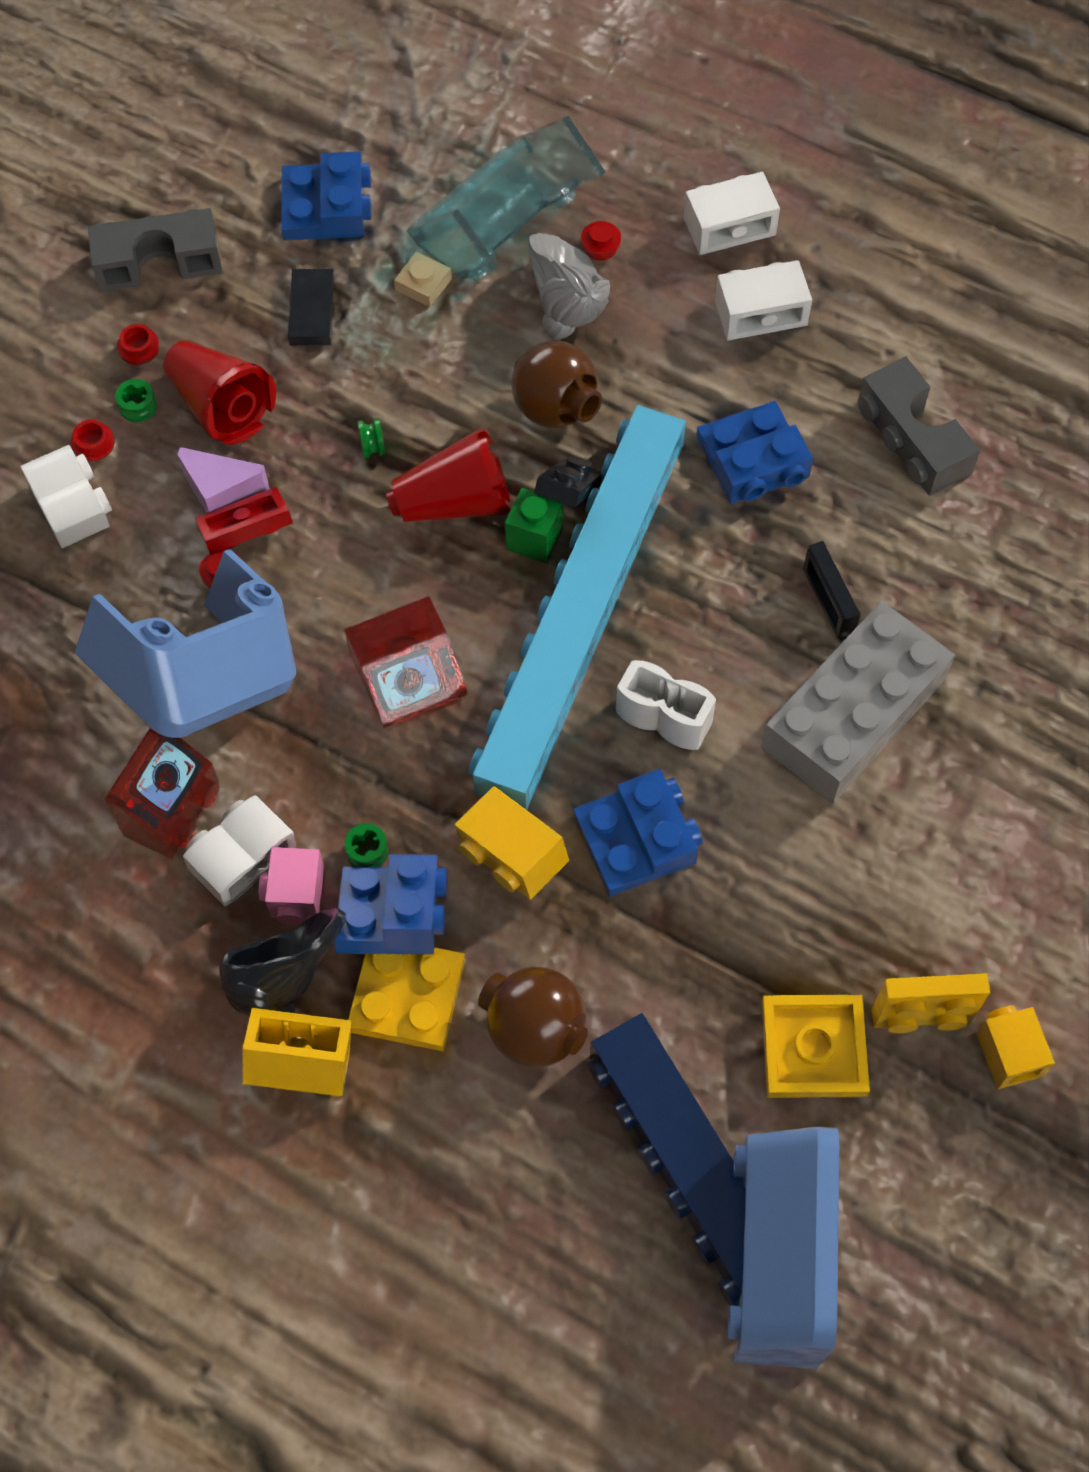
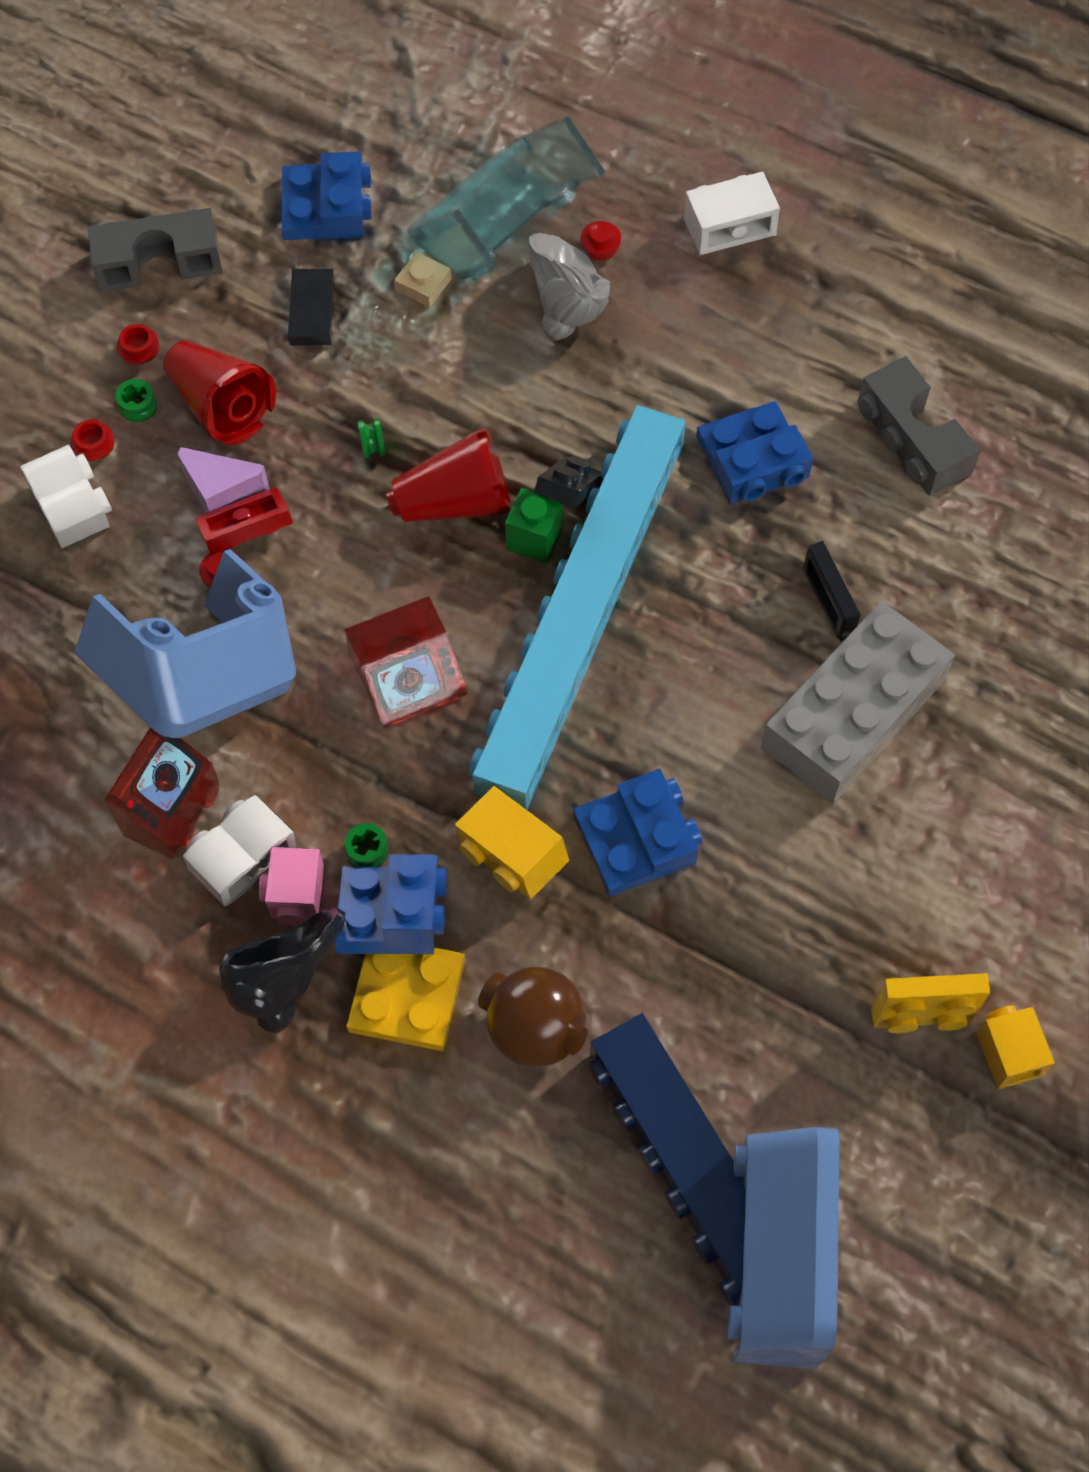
(296, 1052): yellow brick -> none
(556, 385): reddish brown brick -> none
(656, 701): white brick -> none
(763, 300): white brick -> none
(815, 1046): yellow plate -> none

